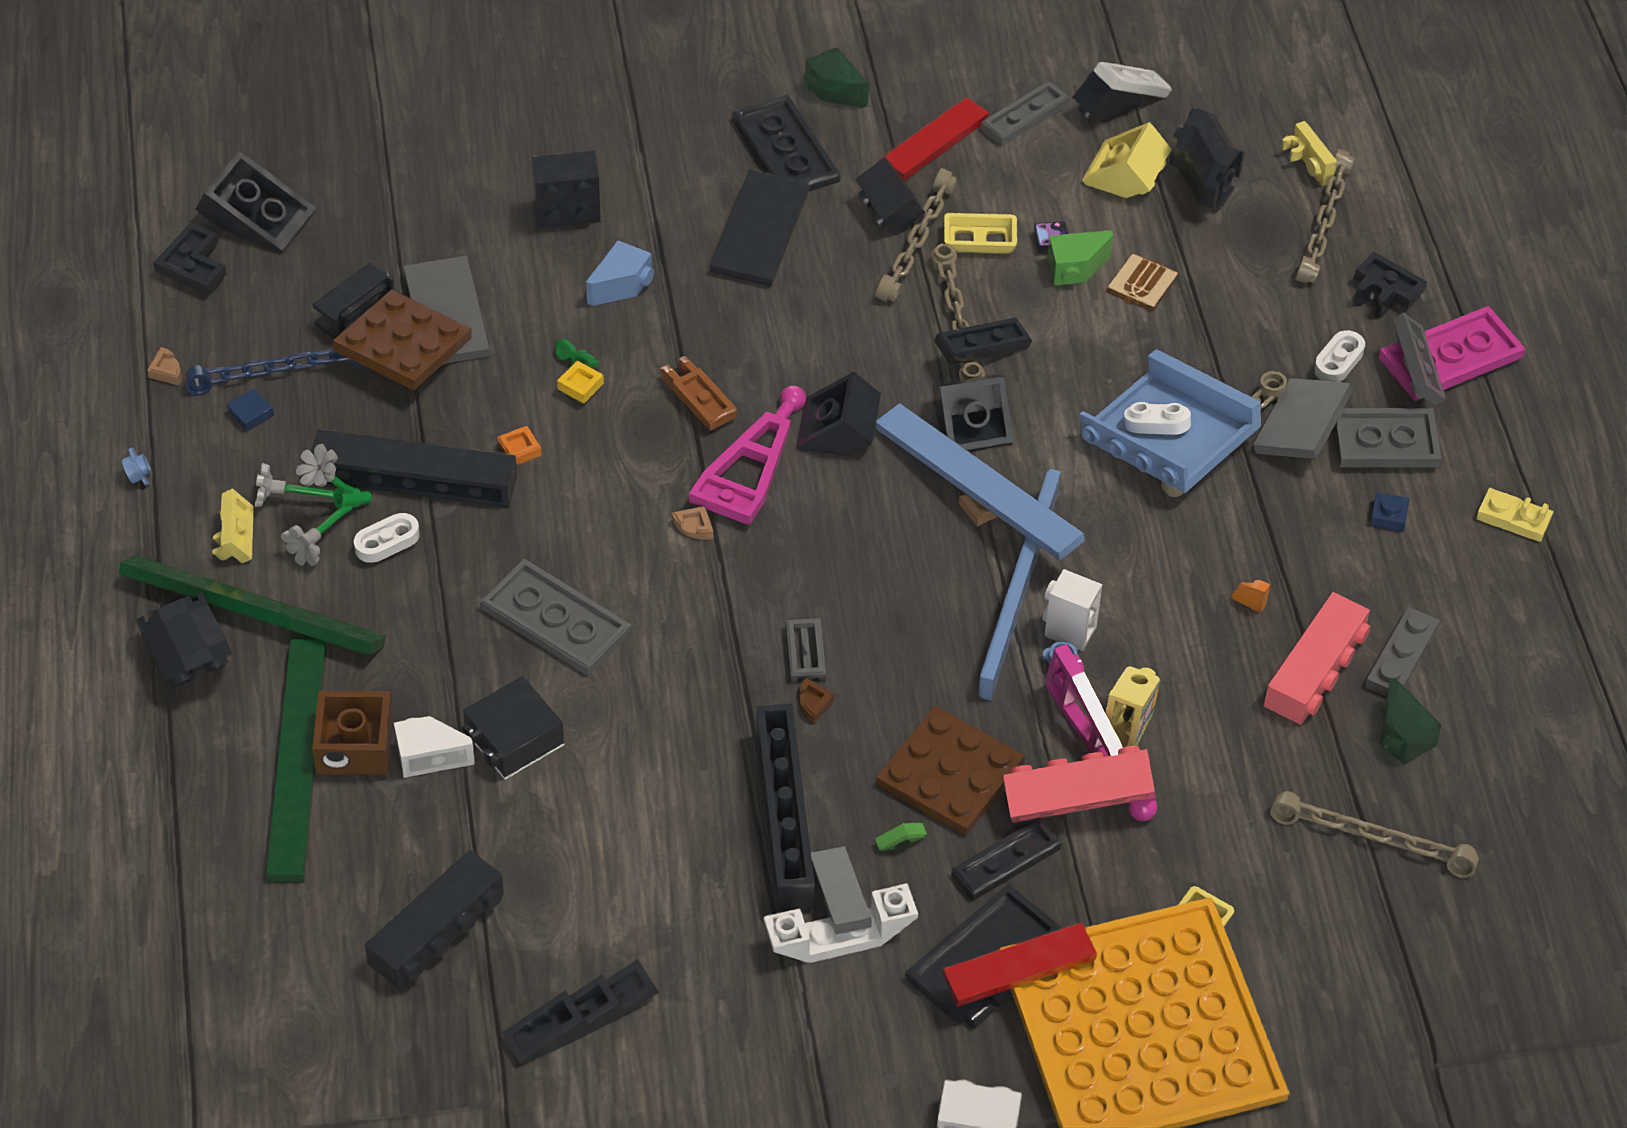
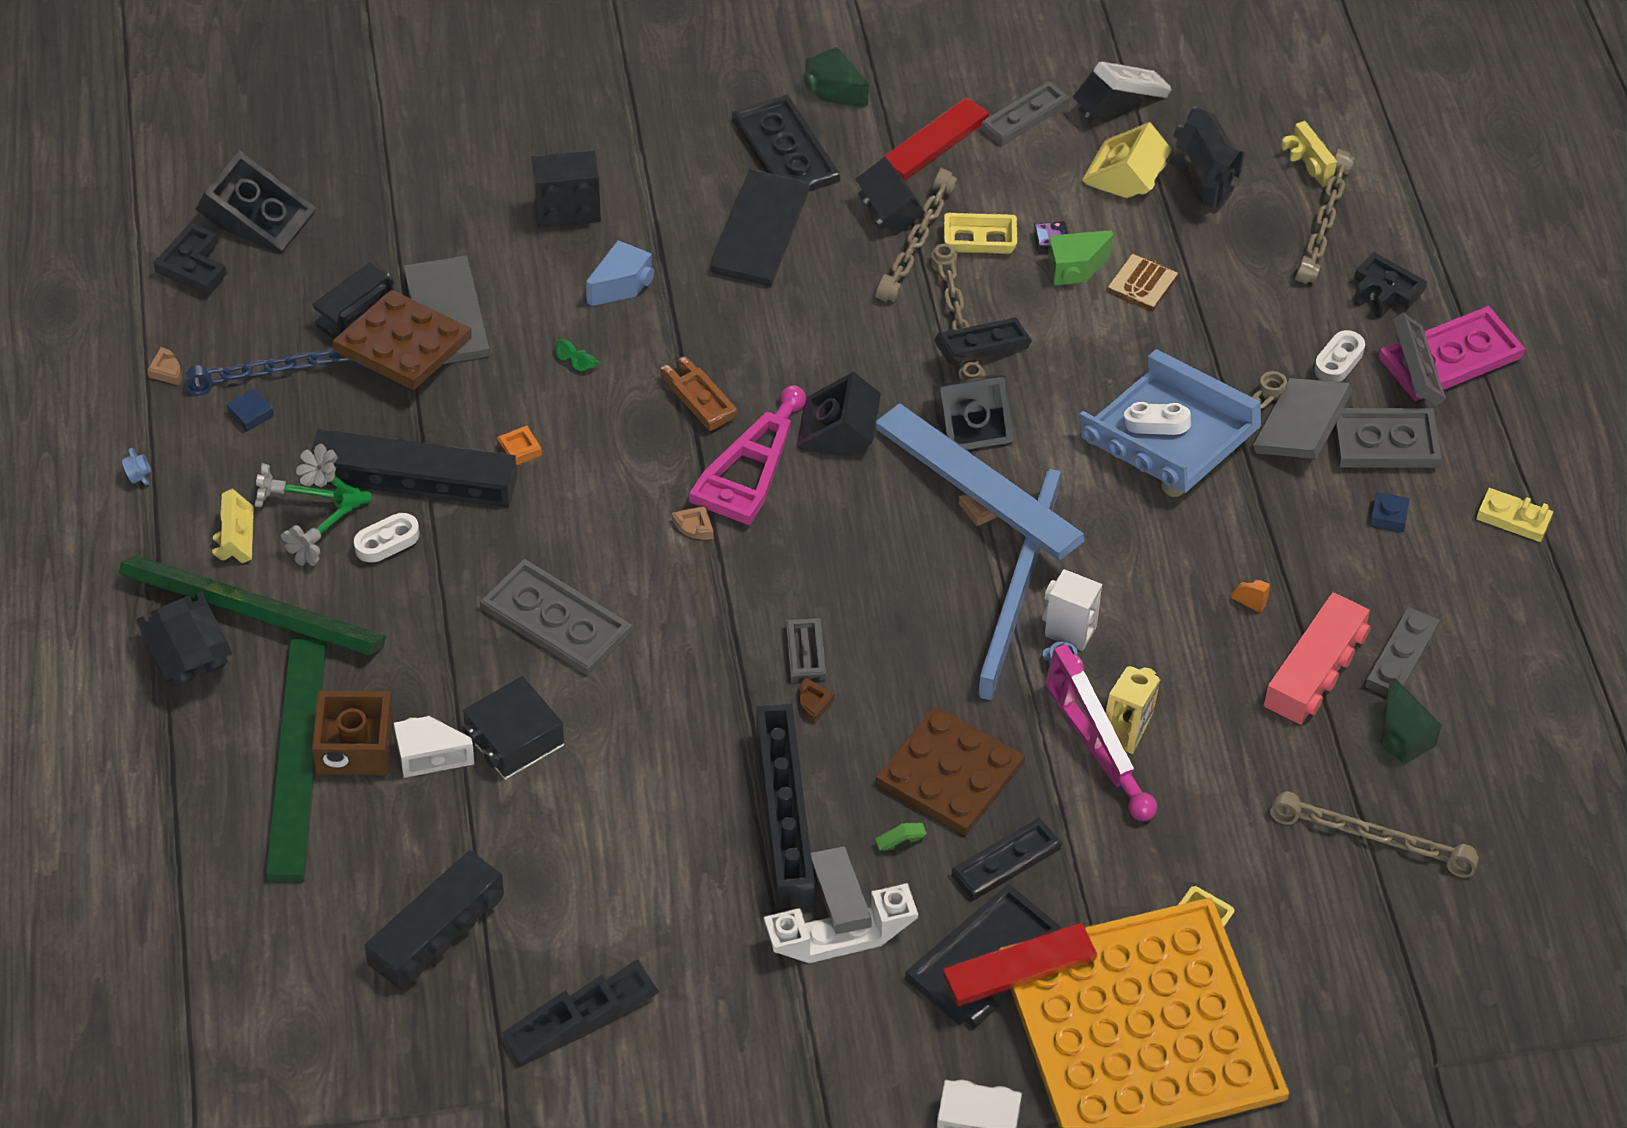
(580, 382): yellow plate -> none
(1079, 785): coral brick -> none

